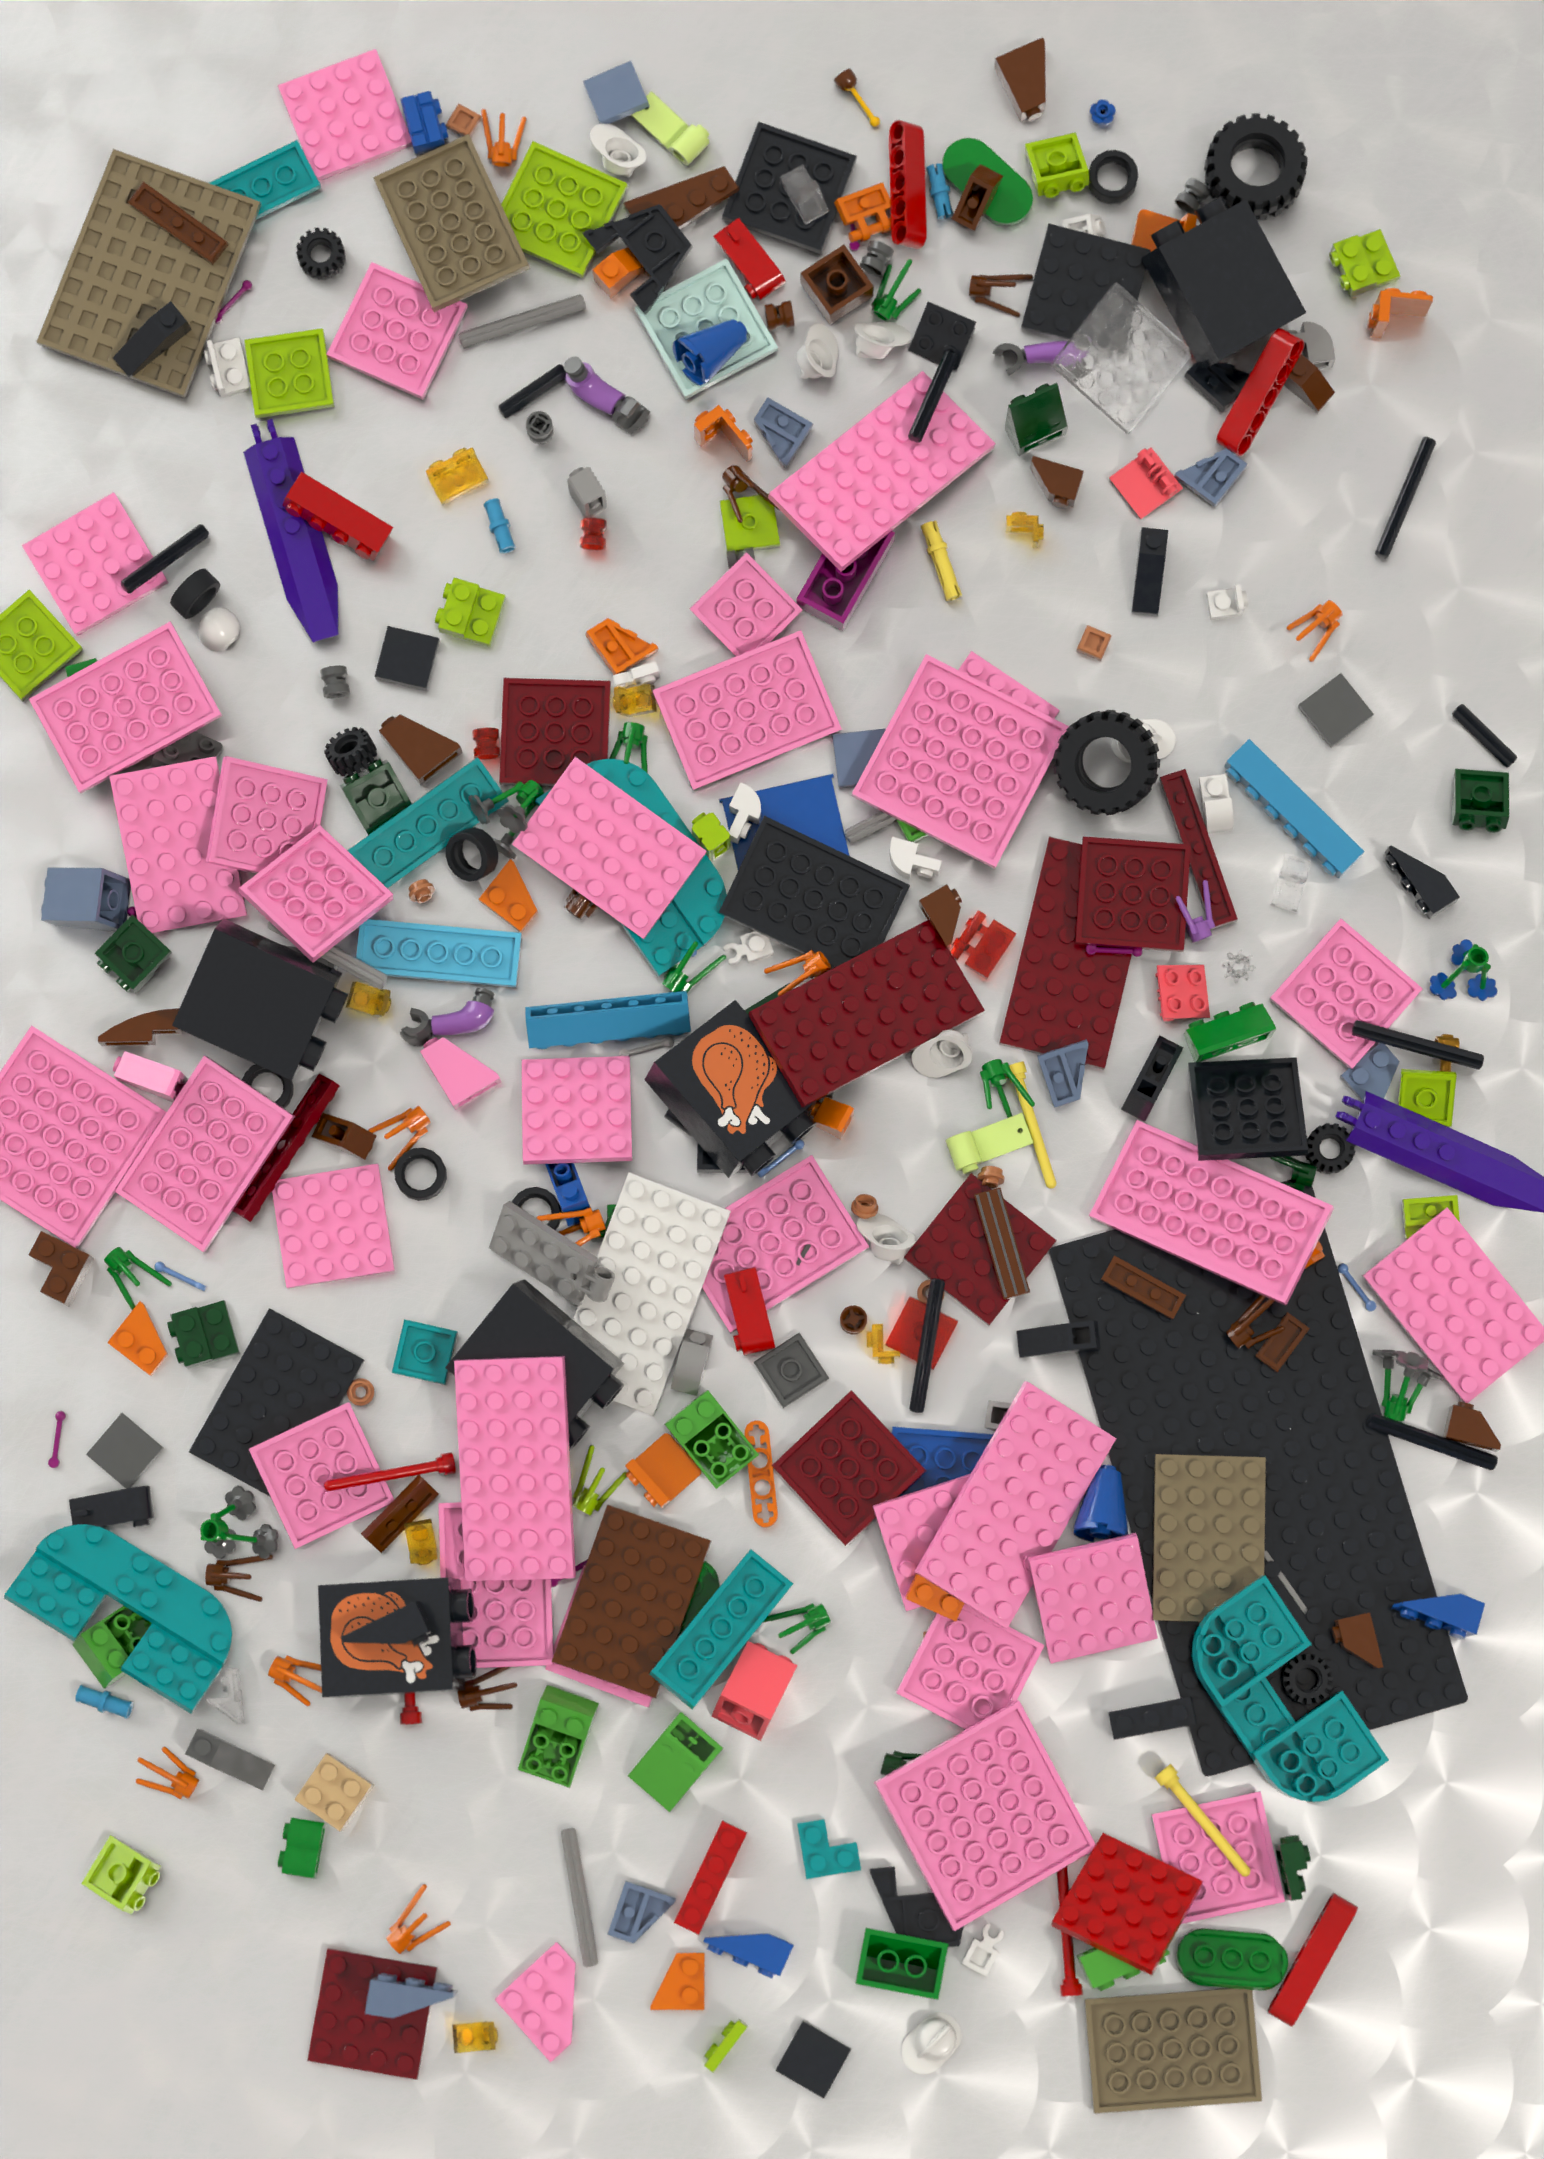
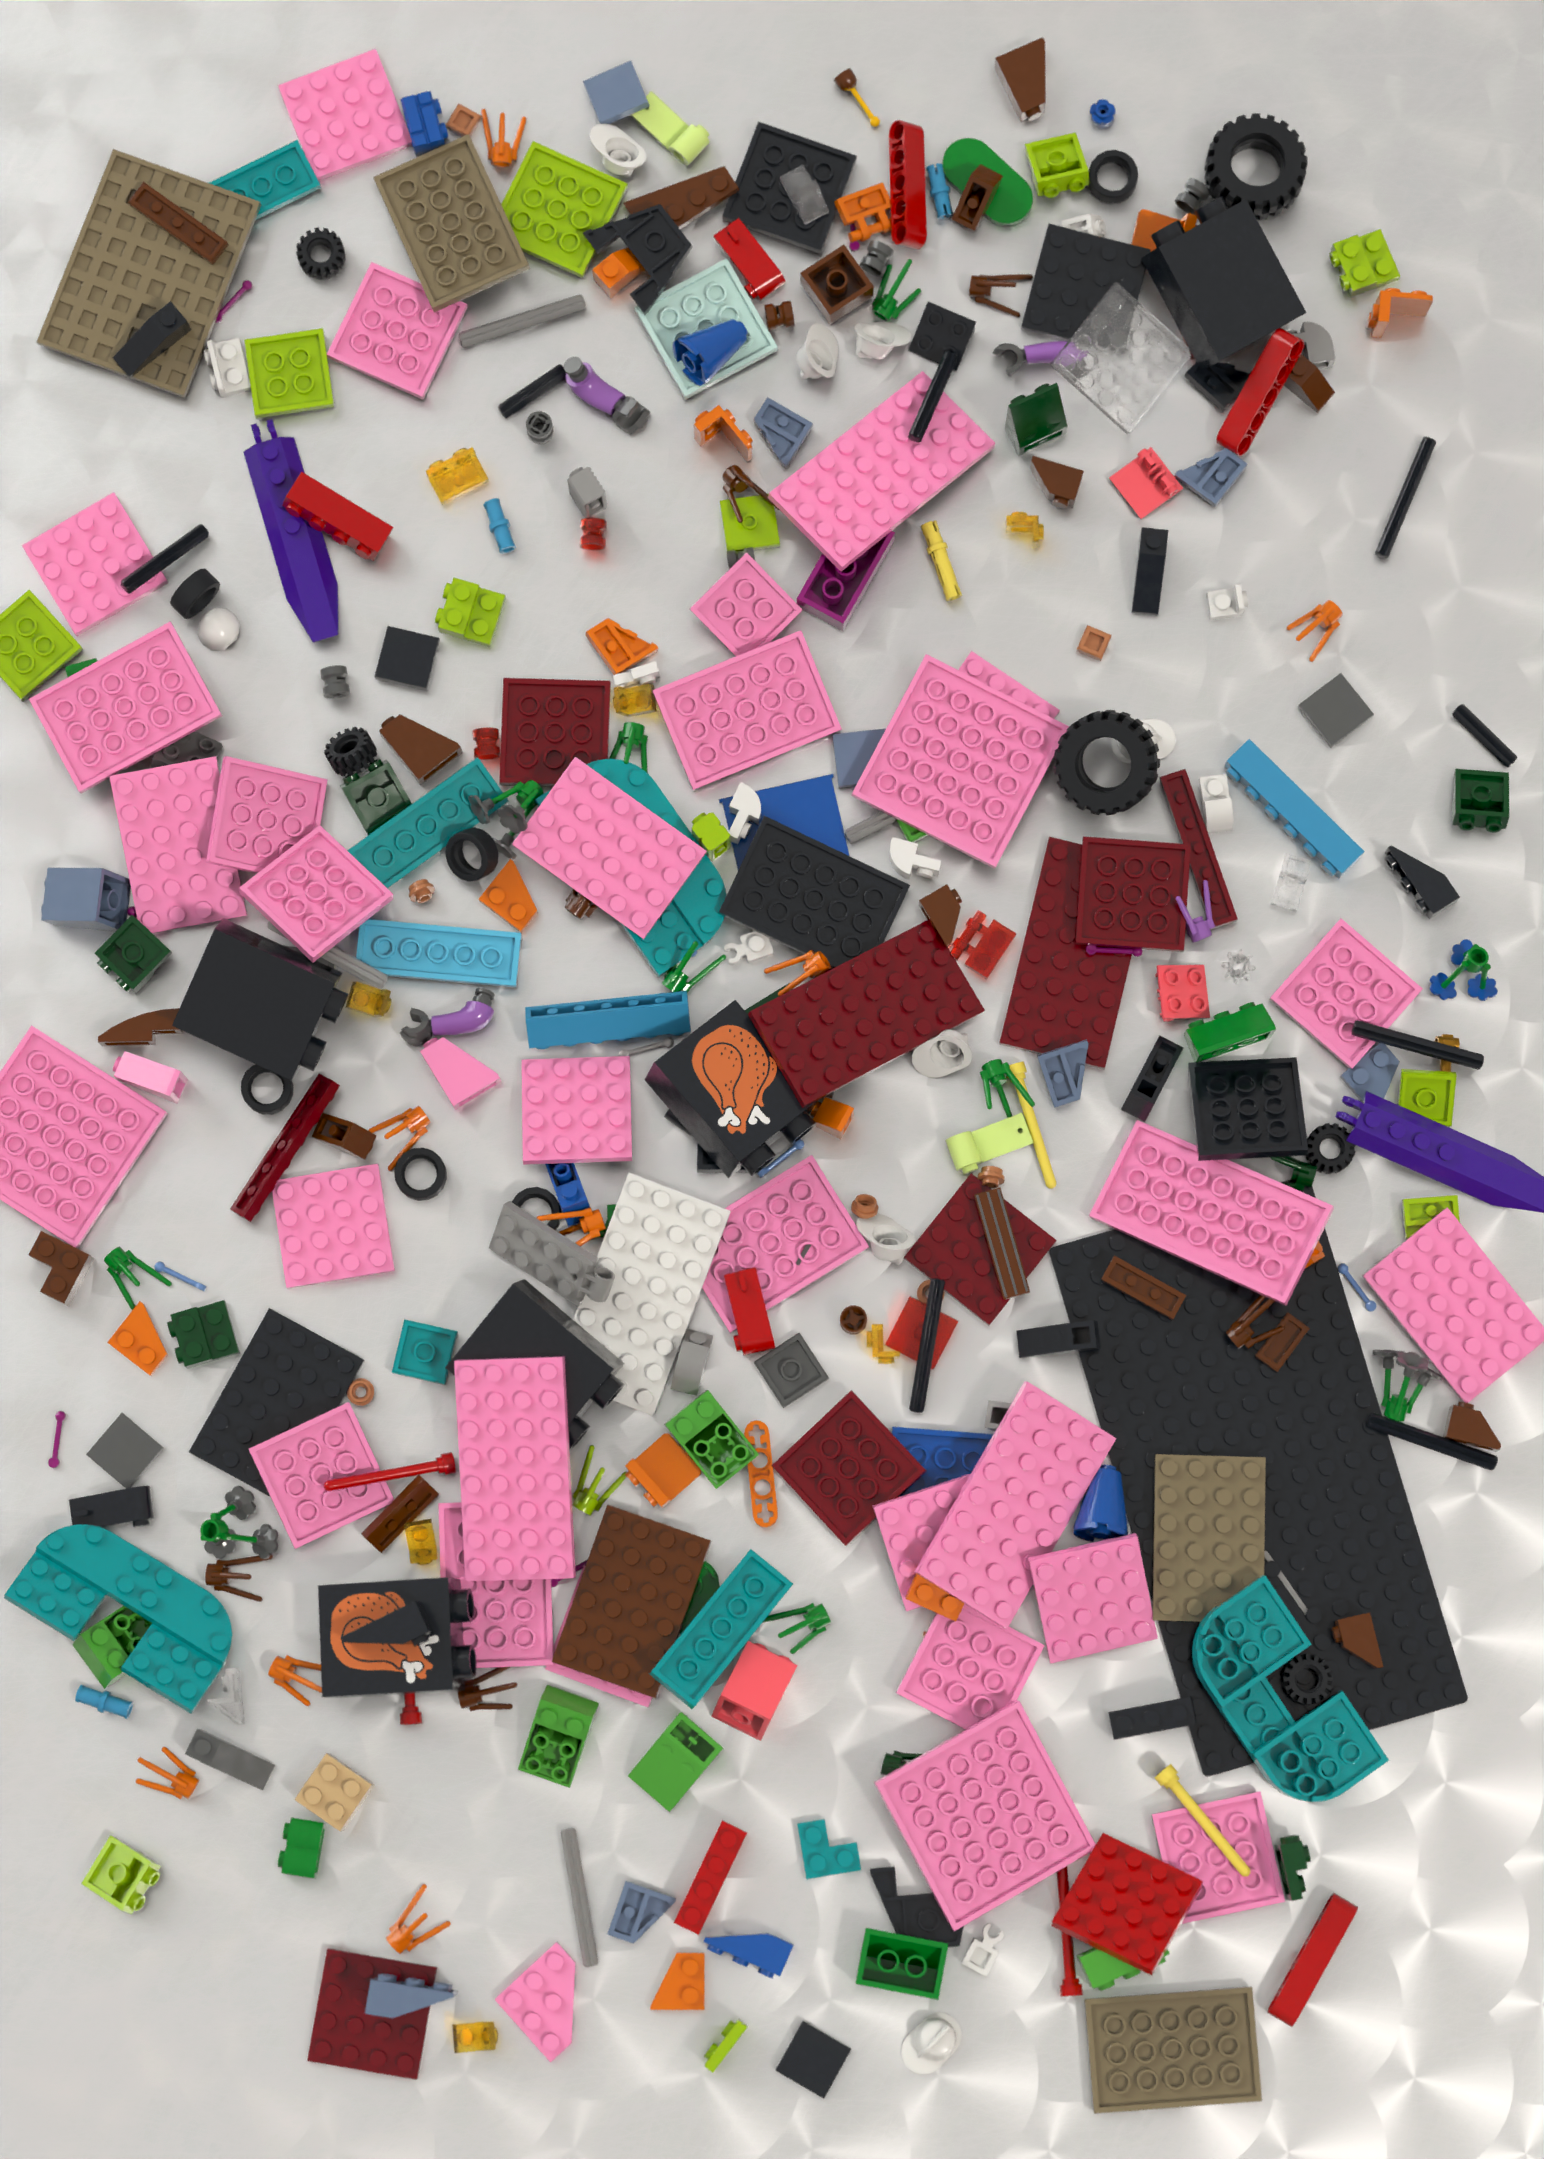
(204, 1153): bright pink plate -> none
(1232, 1959): green tile -> none
(1452, 1612): blue slope -> none

